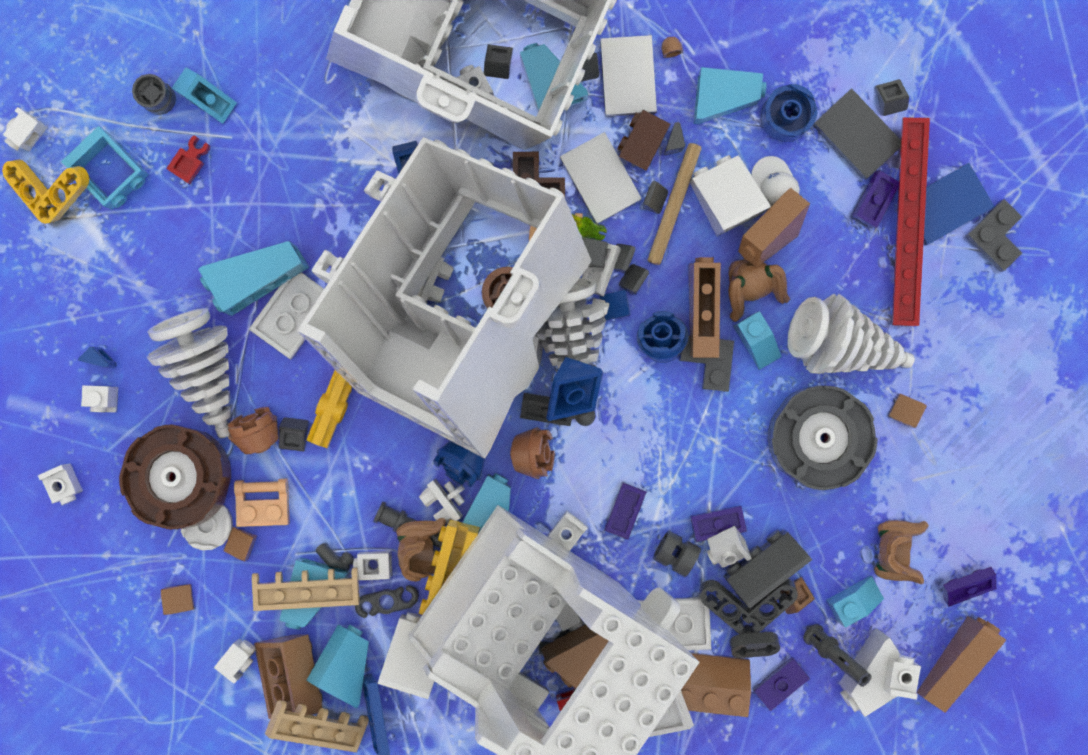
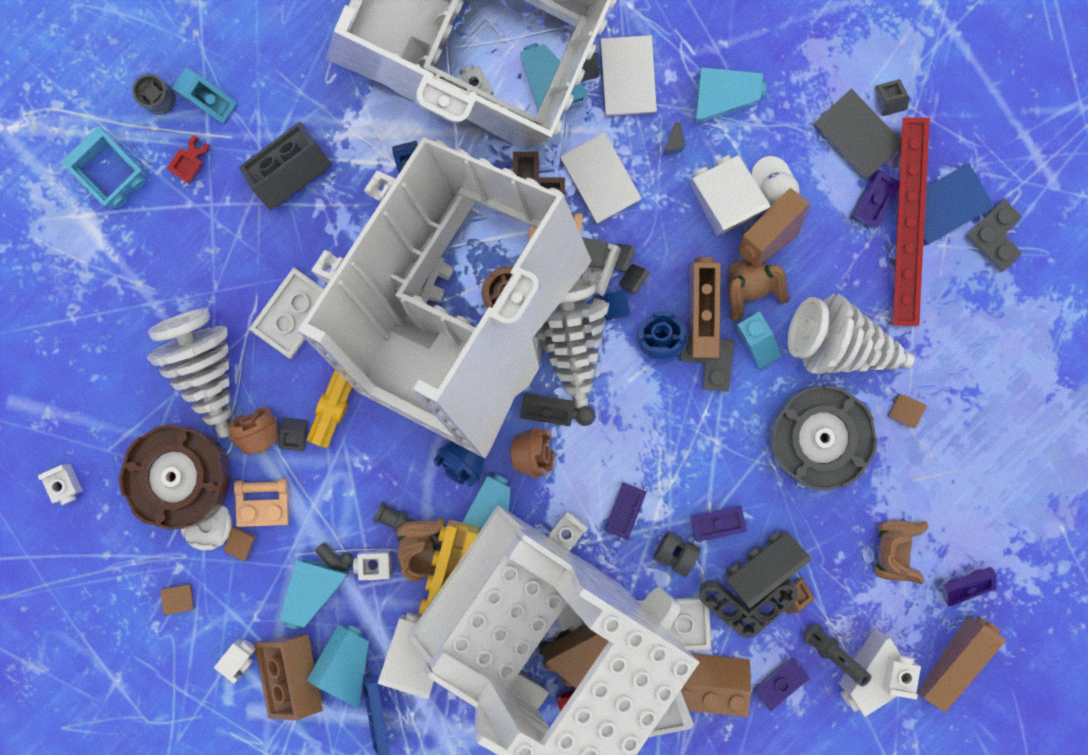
(21, 176): yellow beam -> none
(23, 131): white brick -> none
(98, 357): blue slope -> none
(100, 398): white brick -> none
(250, 276): medium azure slope -> none
(284, 166): none -> dark grey slope
(305, 593): tan hinge -> none
(317, 729): tan hinge -> none
(399, 604): dark grey piece -> none
(436, 492): white hips -> none
(498, 61): dark grey slope -> none
(574, 389): blue slope -> none
(589, 228): clear neon green axle -> none
(644, 139): reddish brown brick -> none
(655, 198): dark grey slope -> none
(671, 47): medium nougat hinge -> none
(674, 203): tan axle -> none
(728, 547): white brick -> none
(754, 644): dark grey beam -> none
(803, 113): blue brick -> none
(855, 601): medium azure slope -> none

